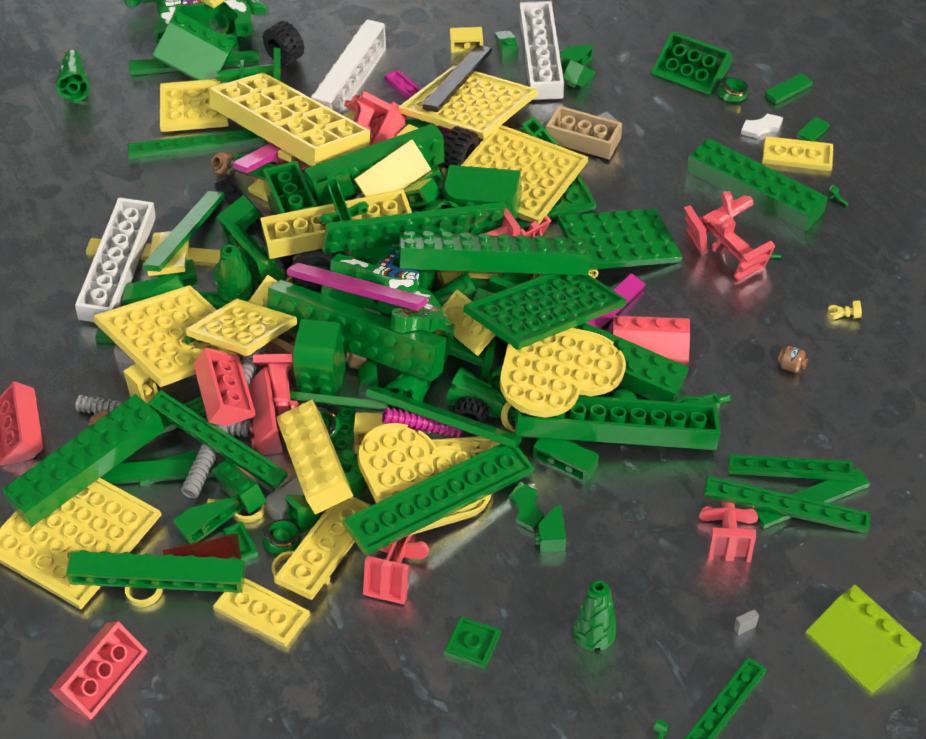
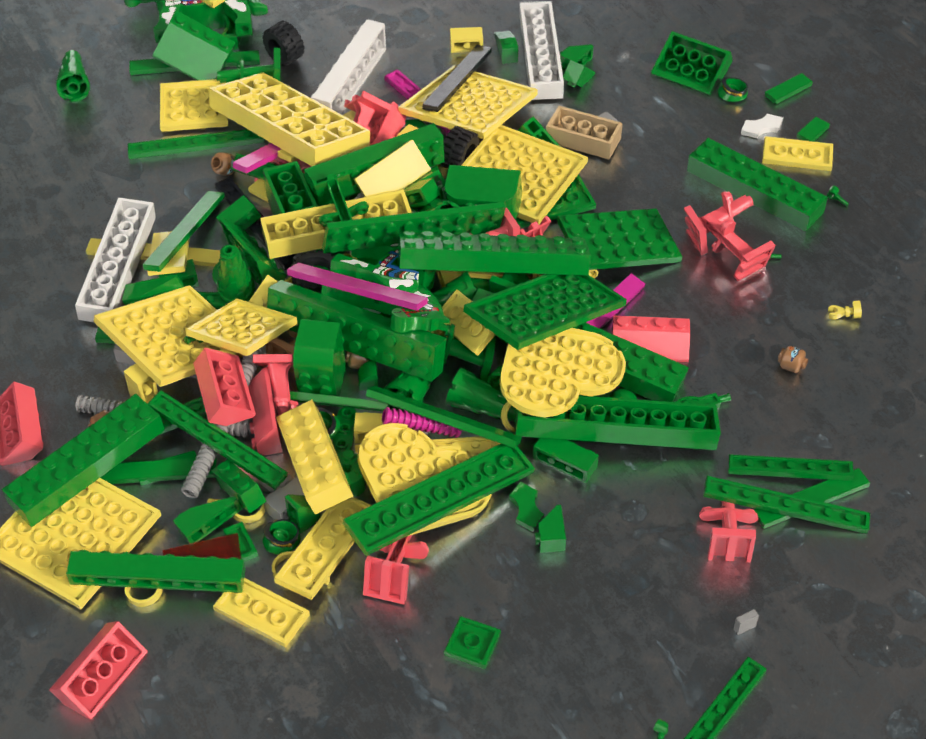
(472, 409): black tyre -> none
(596, 618): green cone -> none
(864, 639): lime slope -> none

